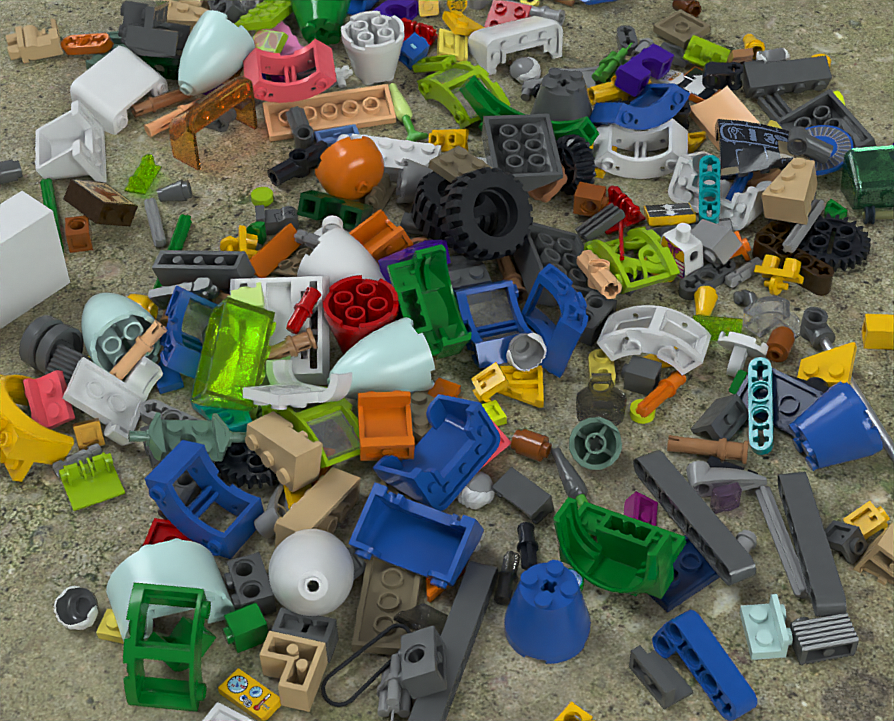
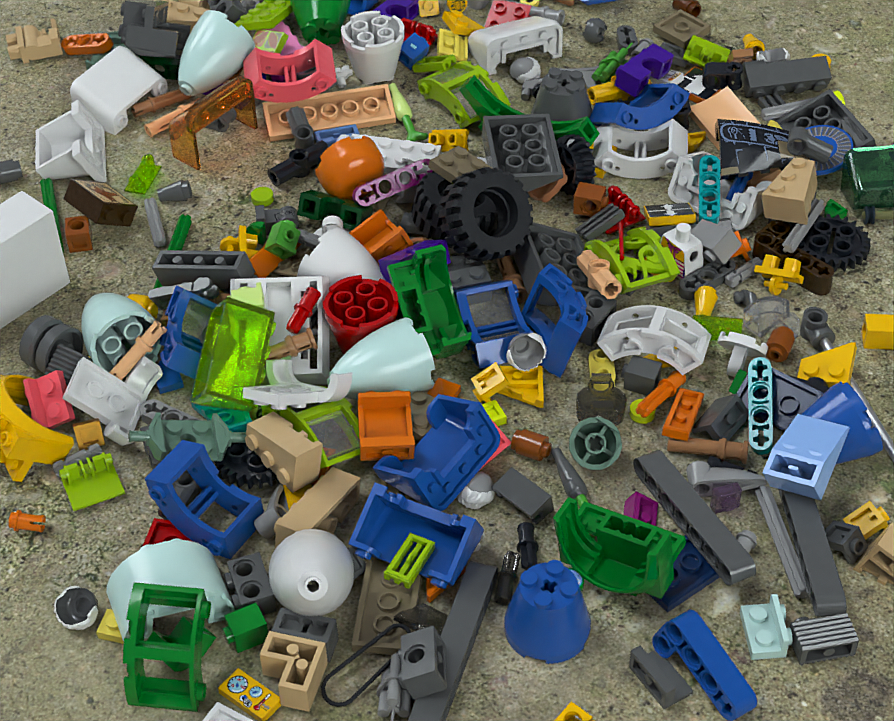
(26, 521): none -> orange pin
(283, 239): none -> bright green brick
(393, 179): none -> magenta beam
(401, 576): none -> lime tile
(594, 30): none -> dark grey piece
(683, 414): none -> orange tile
(781, 110): none -> light grey axle
(805, 456): none -> light blue slope

